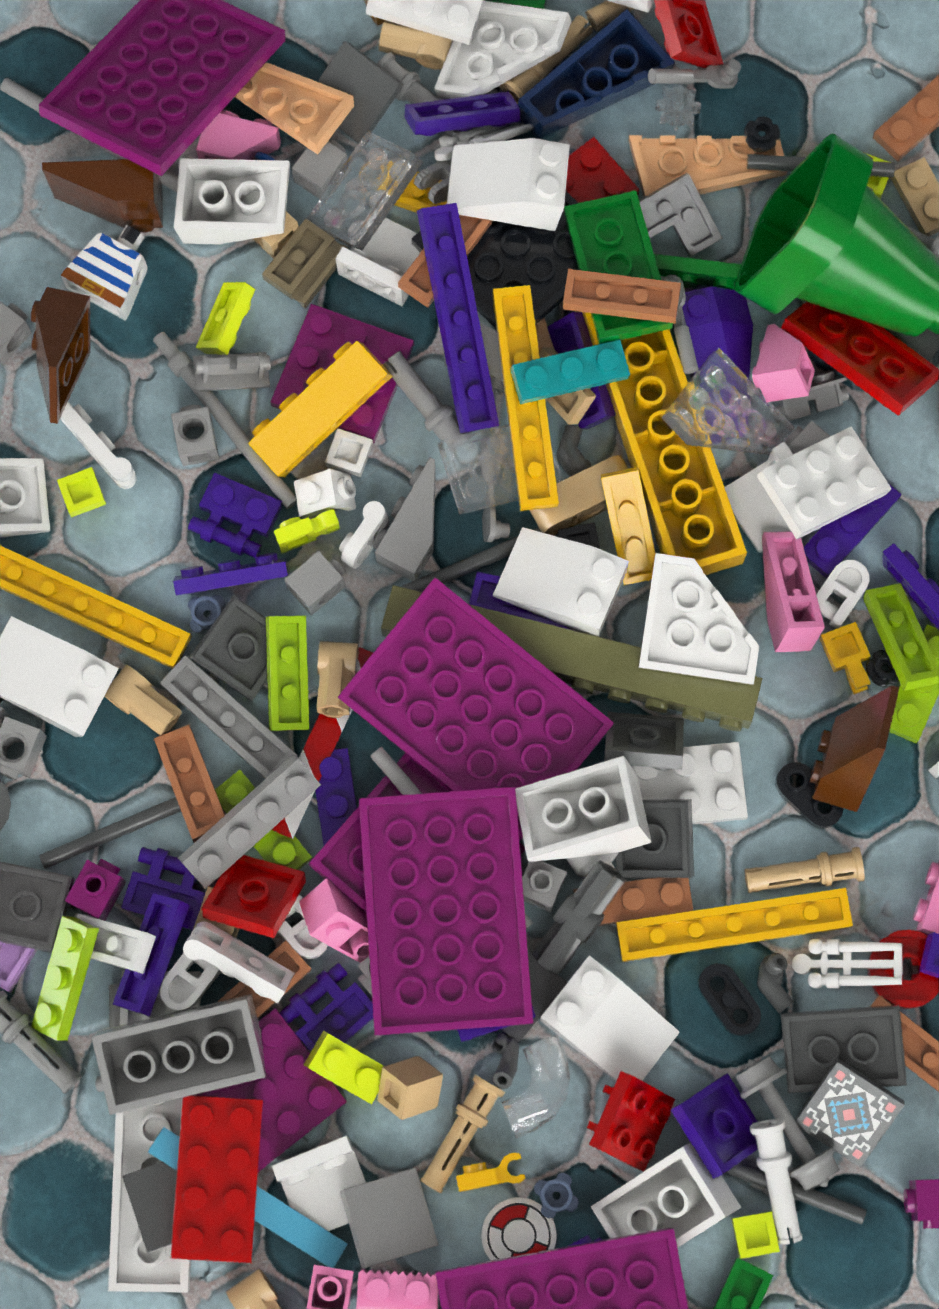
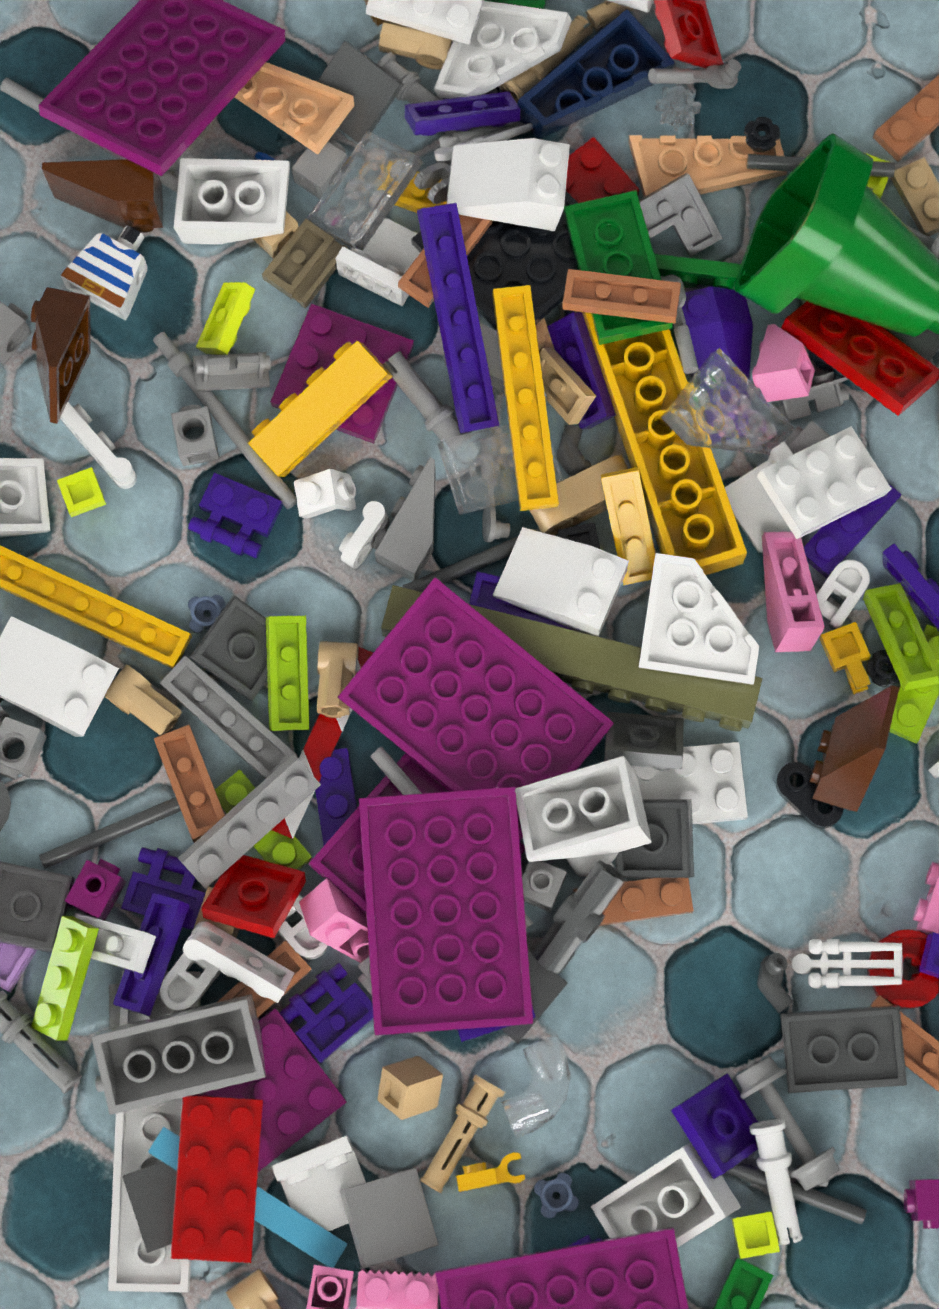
(230, 574): dark purple plate -> none
(237, 138): bright pink slope -> none
(299, 532): neon yellow plate -> none
(316, 581): light grey brick -> none
(345, 1067): neon yellow plate -> none
(349, 452): white plate -> none
(508, 1064): dark grey arm -> none
(517, 1229): sticker -> none
(570, 371): teal plate -> none
(609, 1022): white slope -> none
(631, 1121): red plate -> none
(731, 998): black plate -> none
(734, 924): yellow plate -> none
(822, 869): tan pin -> none
(849, 1112): tile -> none

